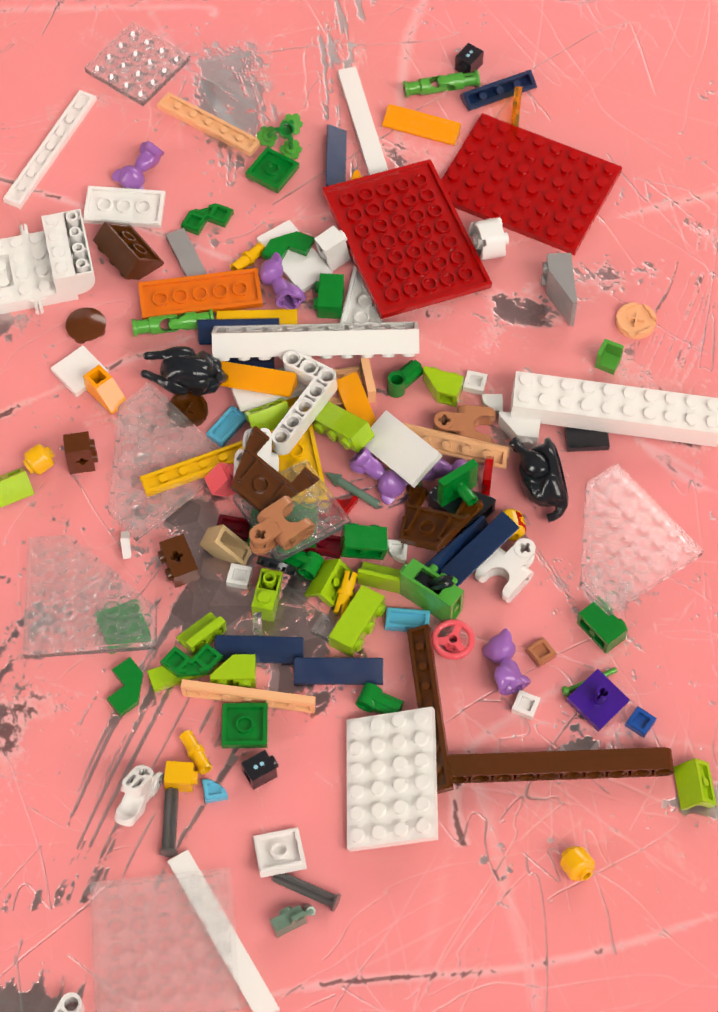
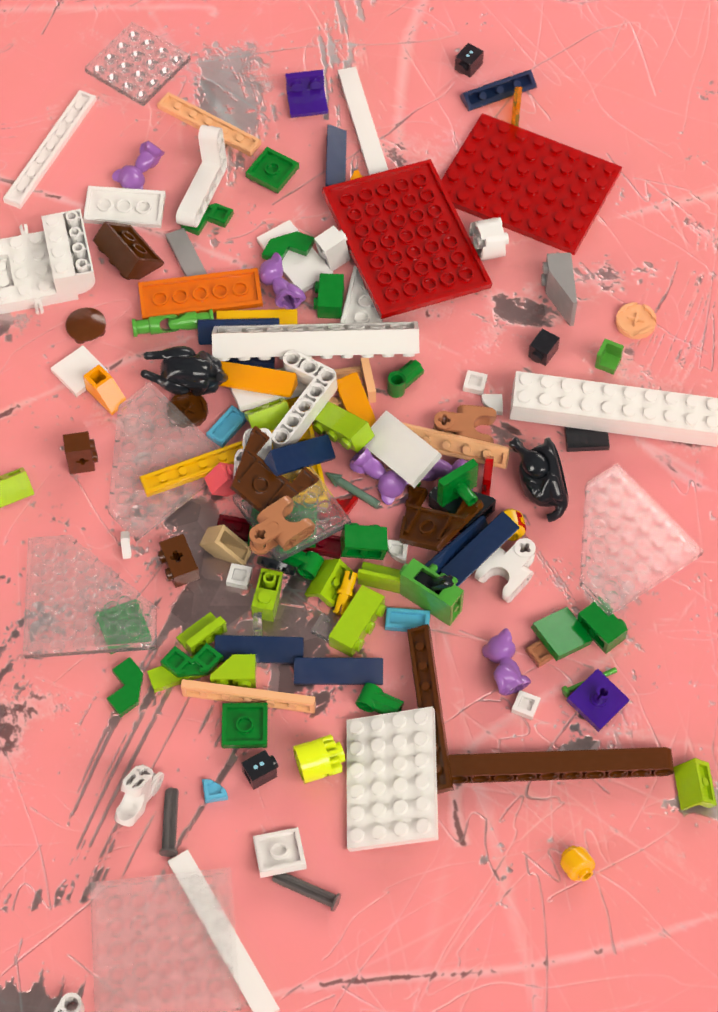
(38, 459): yellow head -> none
(180, 776): yellow brick -> none
(195, 752): yellow pin -> none
(207, 177): none -> white beam
(248, 257): yellow pin -> none
(287, 128): bright green plant -> none
(291, 918): sand green piece -> none
(300, 455): none -> dark blue slope
(306, 93): none -> dark purple bracket
(319, 758): none -> neon yellow gear
(422, 124): light orange slope -> none
(443, 385): lime slope -> none
(449, 82): bright green piece -> none
(452, 648): coral piece -> none
(524, 429): white slope -> none
(543, 347): none -> black brick
(561, 633): none -> tile
(640, 722): blue tile -> none

